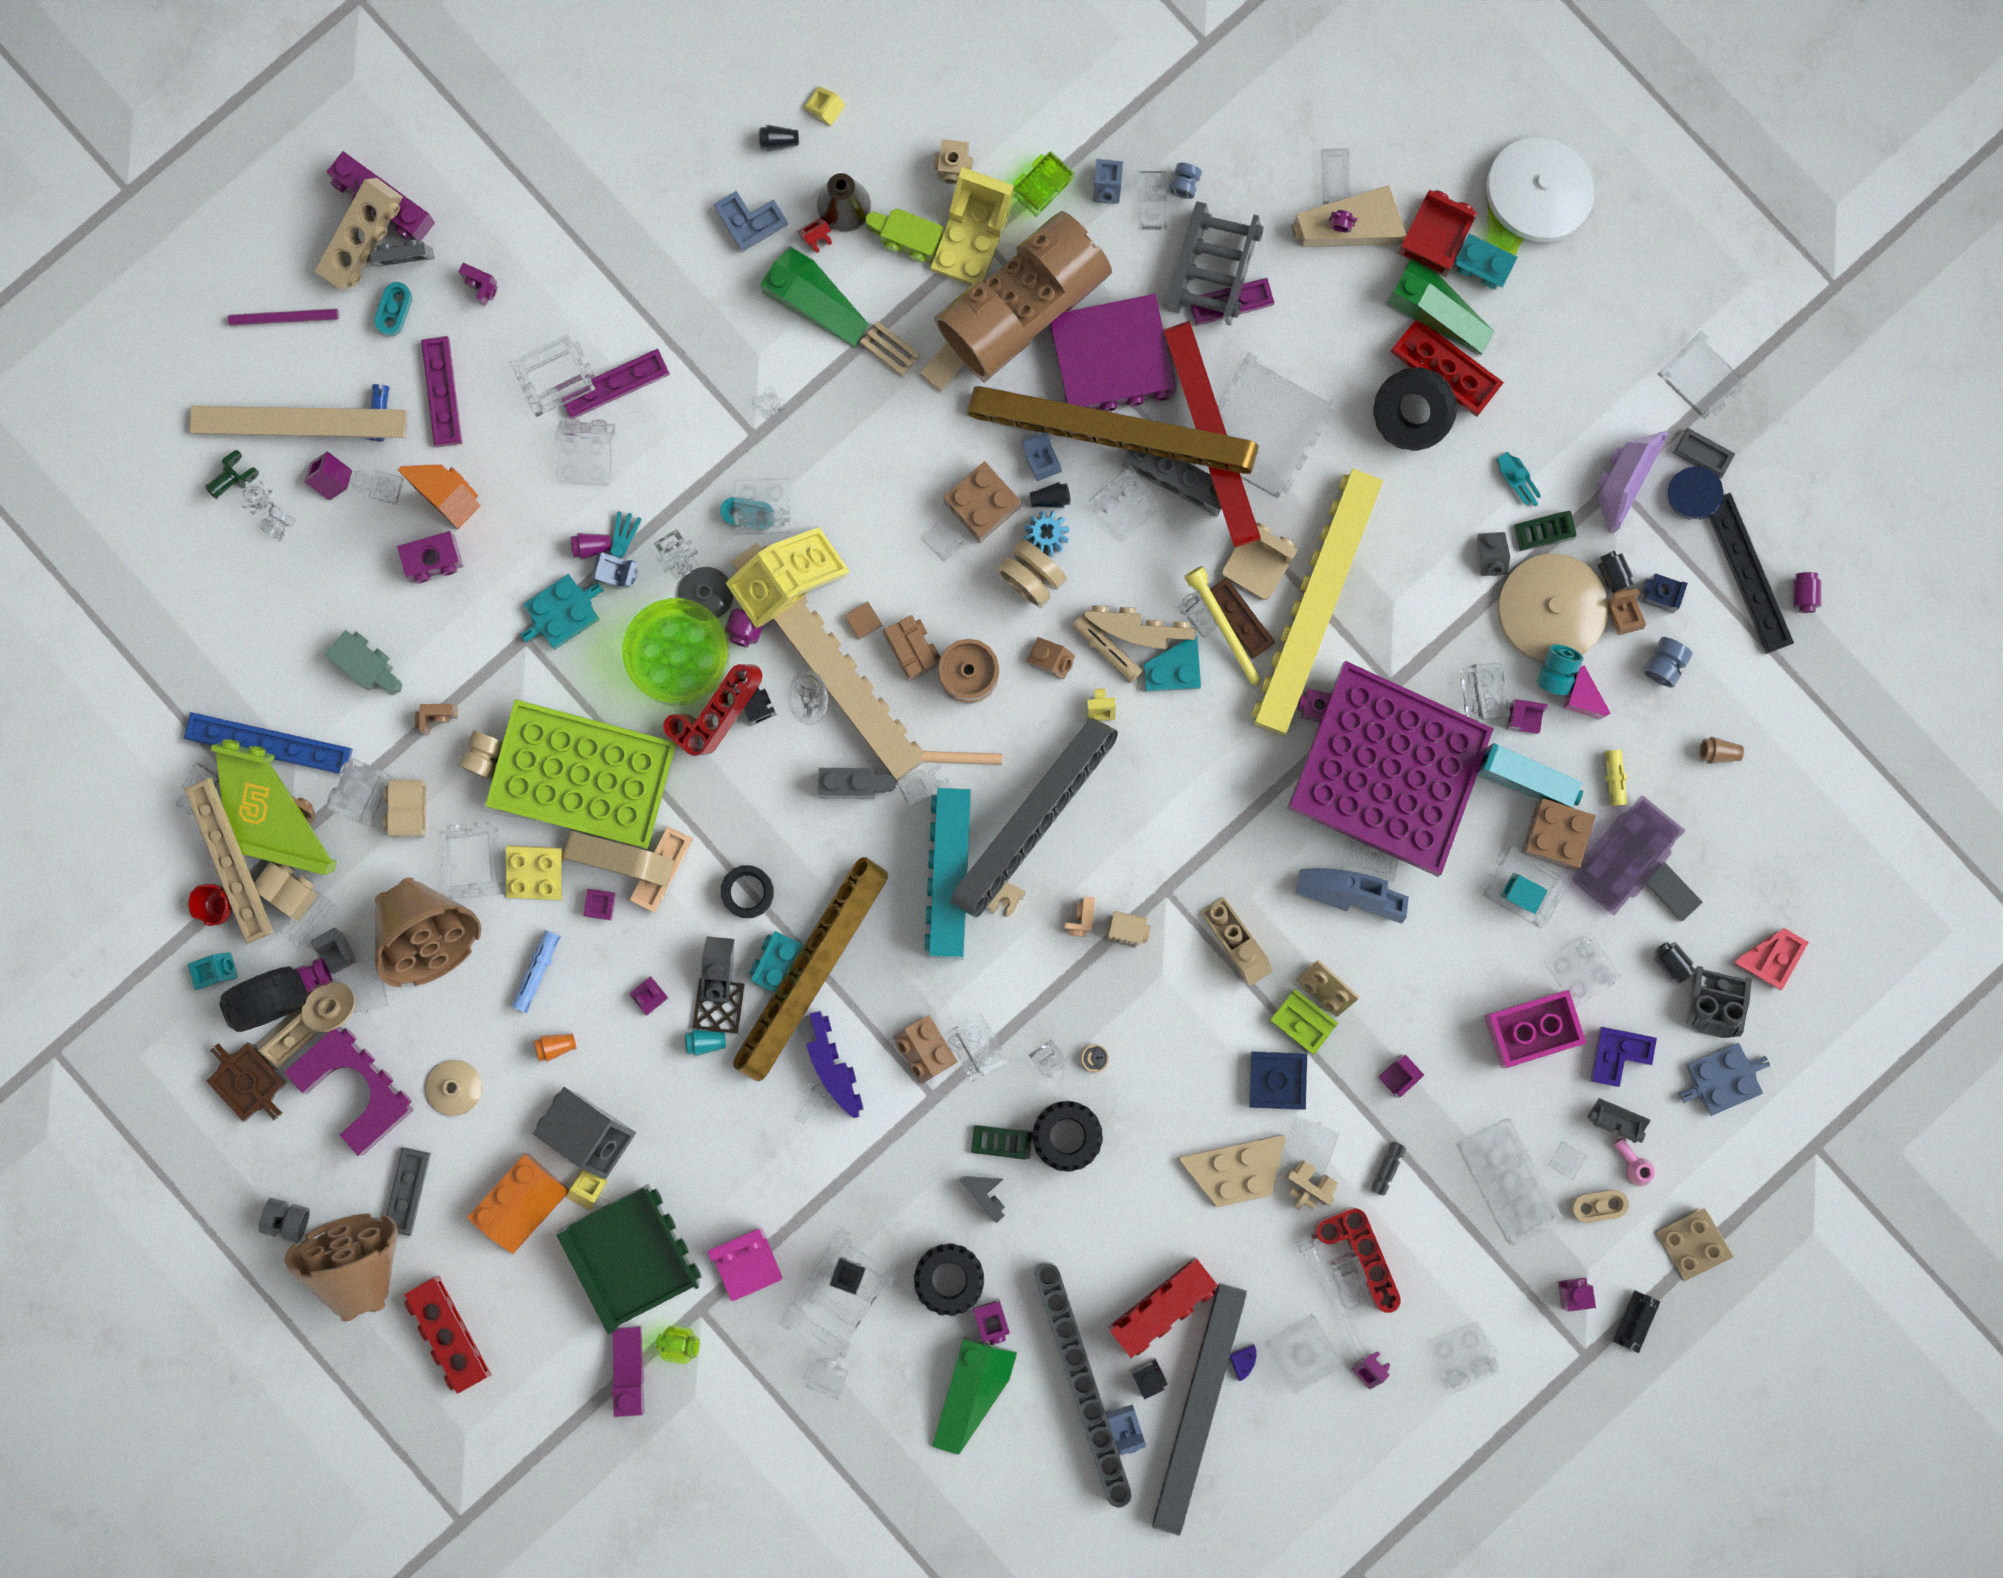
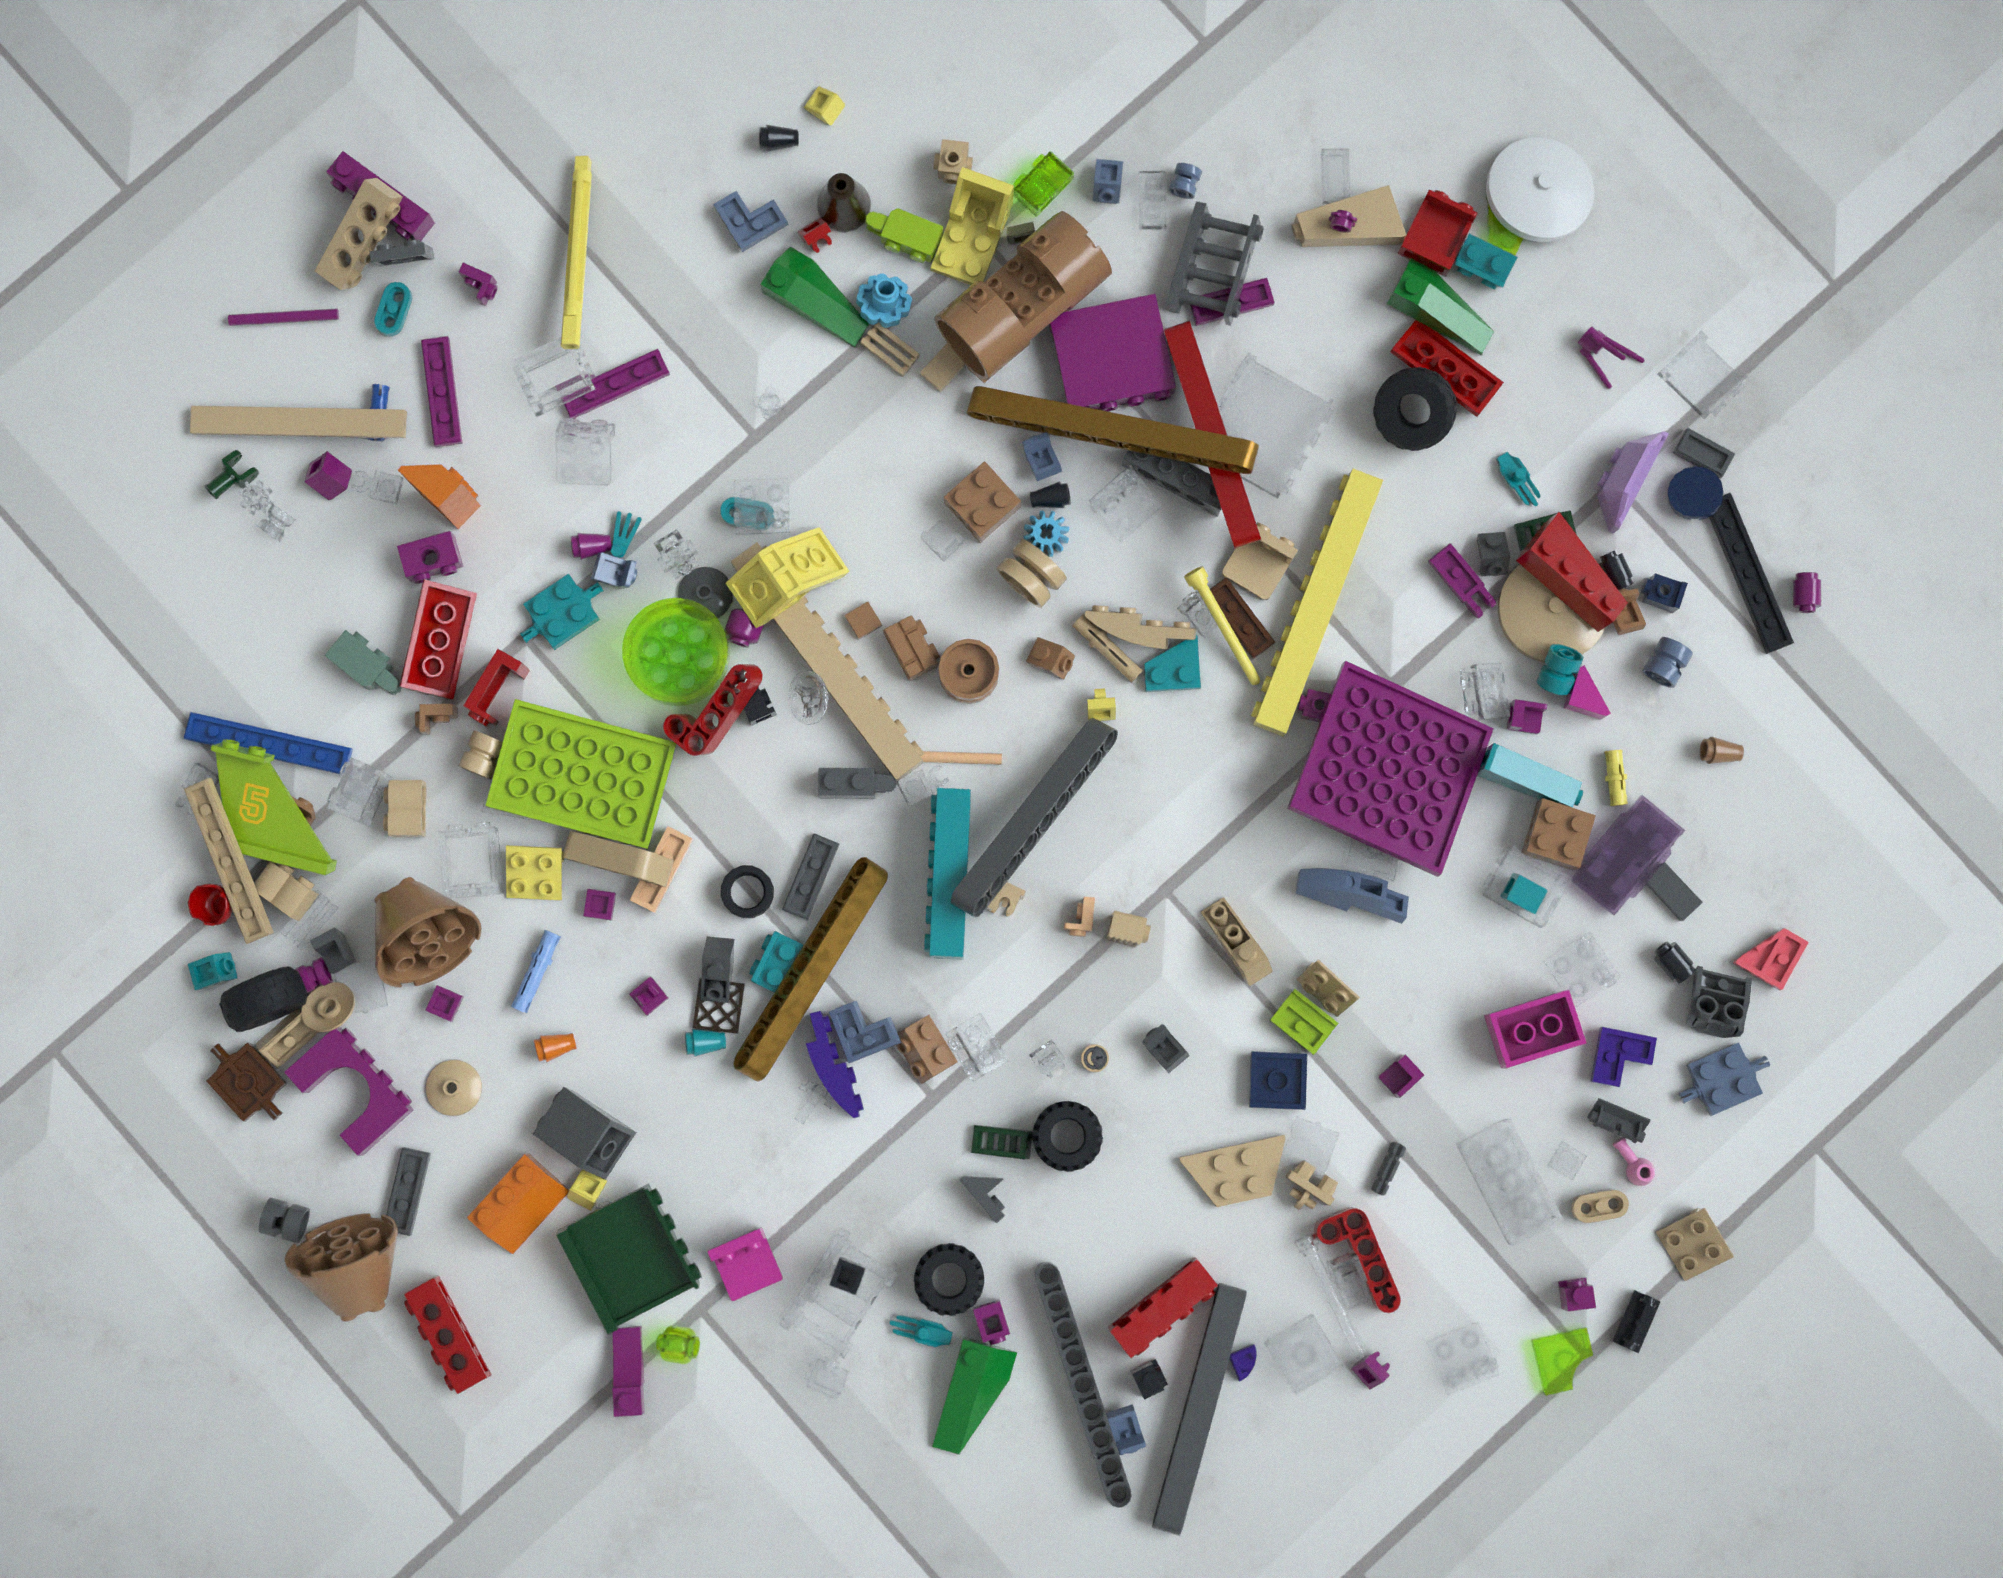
(438, 640): none -> red slope
(444, 1003): none -> magenta plate
(490, 684): none -> red panel
(576, 253): none -> light yellow piece
(810, 876): none -> dark grey tile
(856, 1037): none -> sand blue plate
(884, 300): none -> medium azure plant
(926, 1331): none -> teal piece
(1019, 233): none -> olive tile
(1165, 1048): none -> dark grey bracket
(1461, 579): none -> magenta hinge
(1559, 1357): none -> clear neon green tile
(1572, 573): none -> red wedge
(1594, 341): none -> magenta plant

